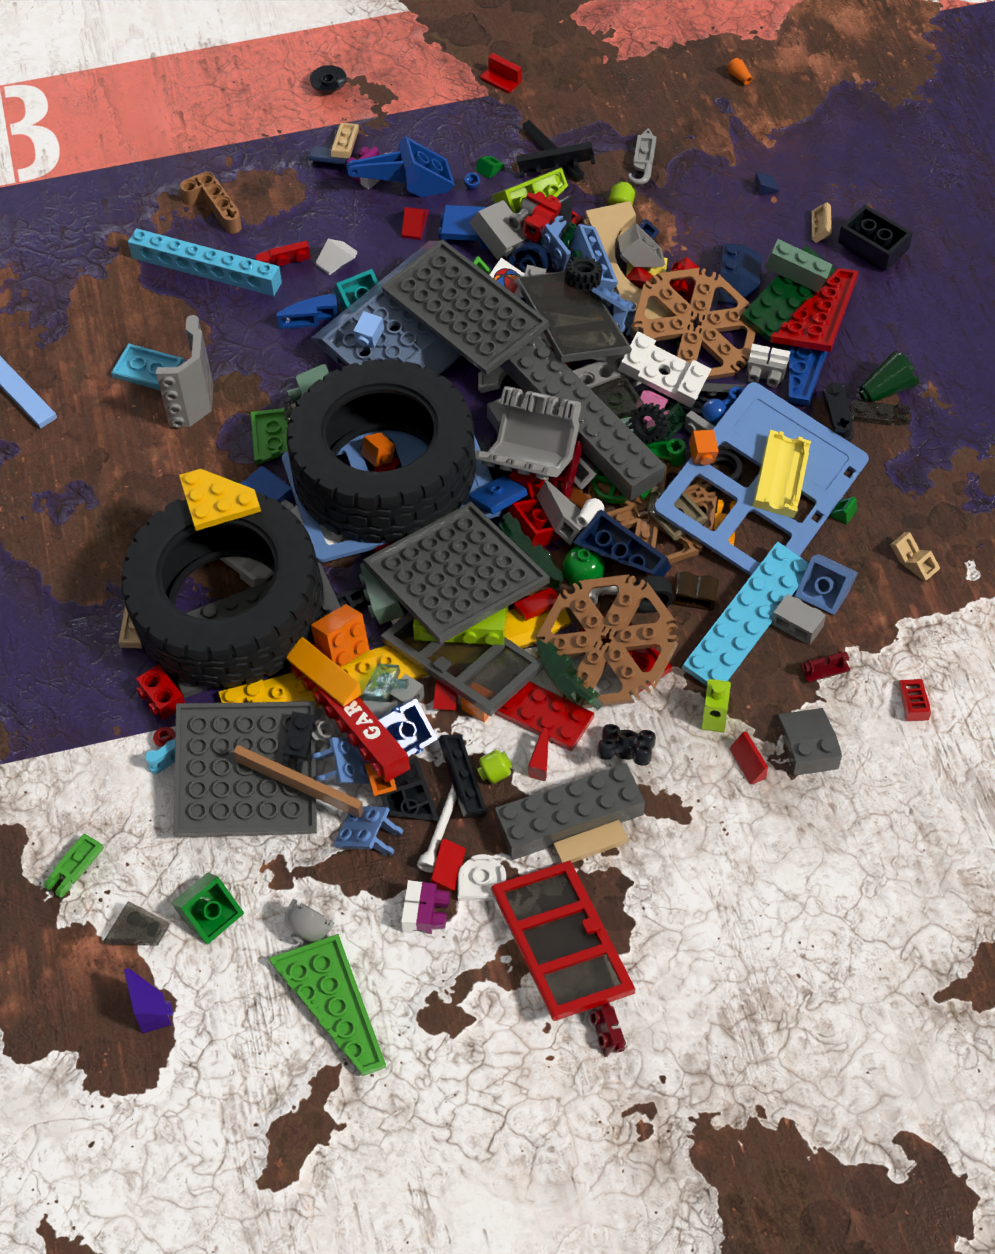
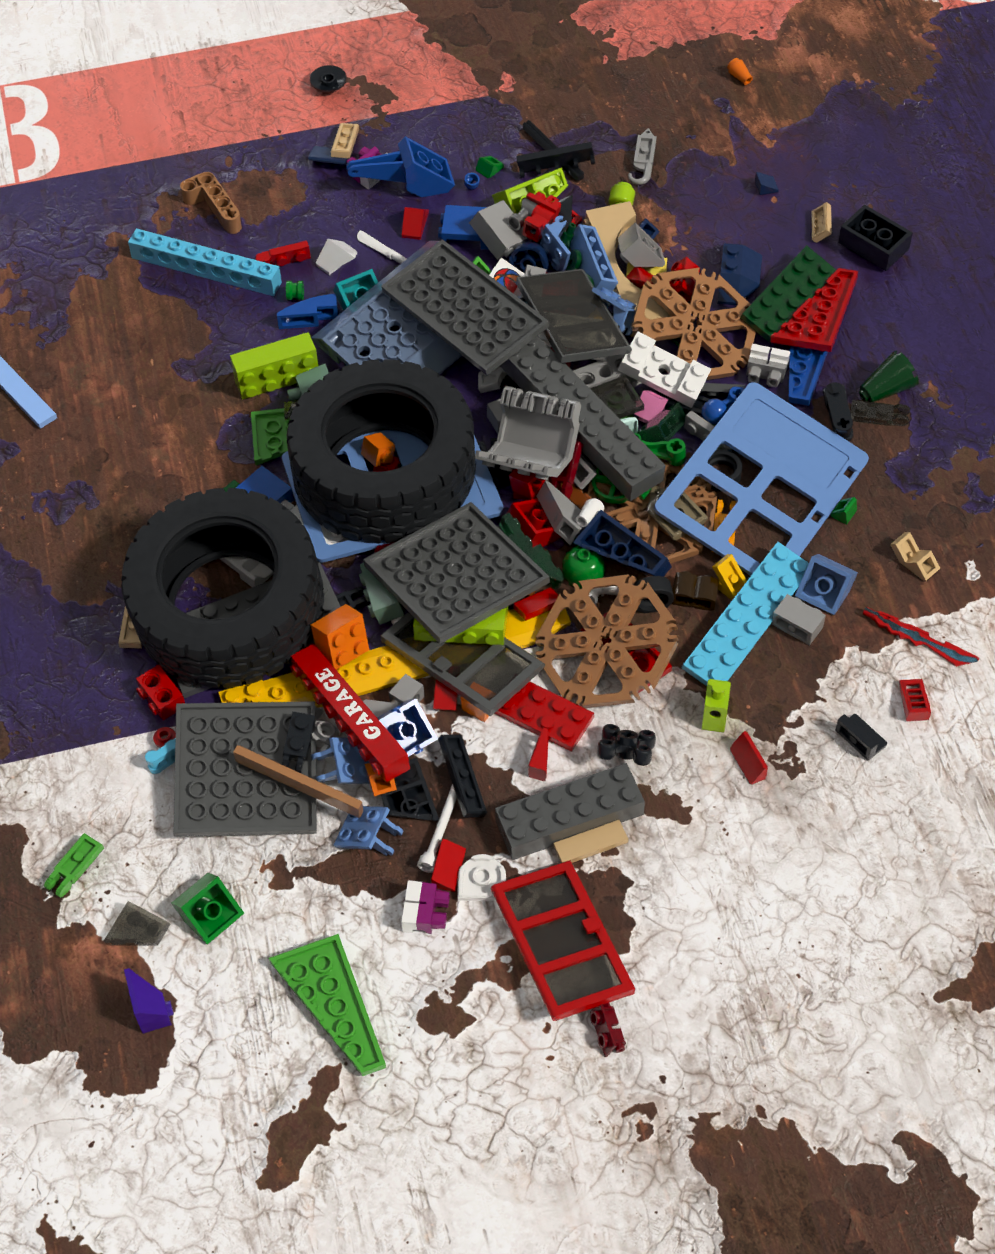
(140, 365): medium azure tile -> none
(188, 388): light grey hinge -> none
(216, 499): yellow plate -> none
(273, 365): none -> lime brick
(295, 290): none -> green wheel
(306, 923): light grey cylinder -> none
(324, 672): light orange slope -> none
(368, 329): light blue brick -> none
(378, 246): none -> white piece
(383, 682): clear light blue plate -> none
(495, 766): lime head -> none
(498, 494): blue plate -> none
(502, 74): red panel -> none
(564, 675): clear green slope -> none
(583, 273): black tyre -> none
(658, 417): black tyre -> none
(703, 447): orange brick -> none
(730, 576): none -> yellow slope
(781, 474): light yellow gear -> none
(798, 265): sand green brick -> none
(810, 741): dark grey slope -> none
(825, 666): dark red hinge -> none
(860, 735): none -> black panel
(919, 637): none -> red sword

